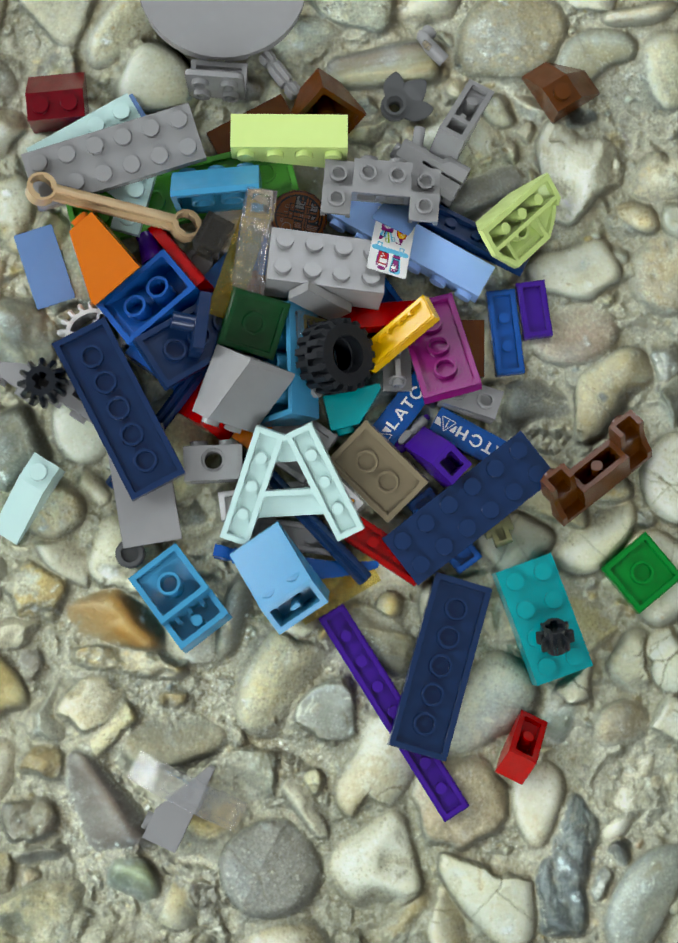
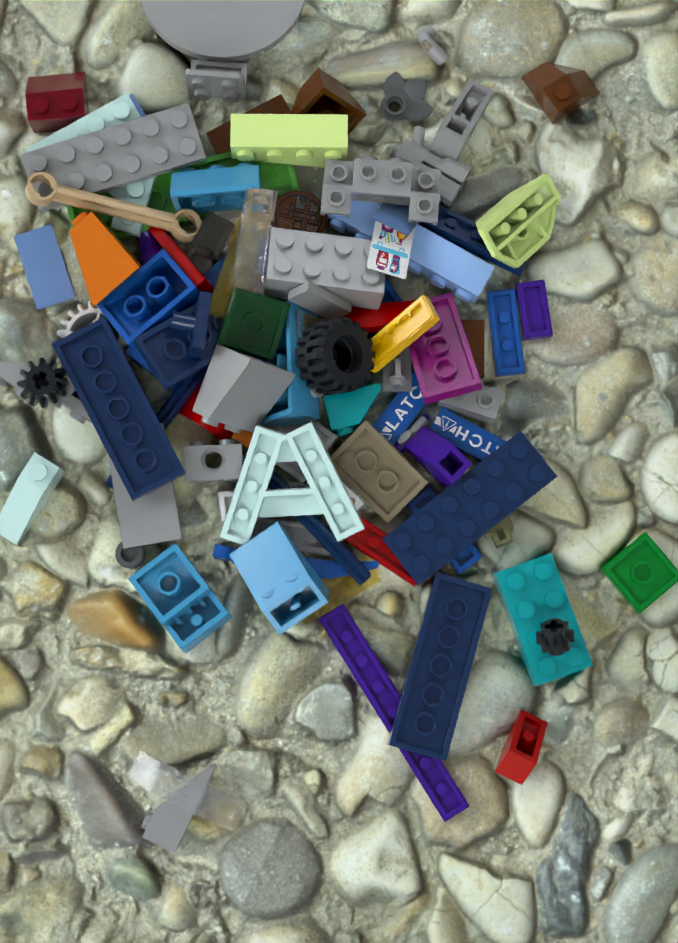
(279, 74): light grey axle -> none
(606, 466): reddish brown bracket -> none

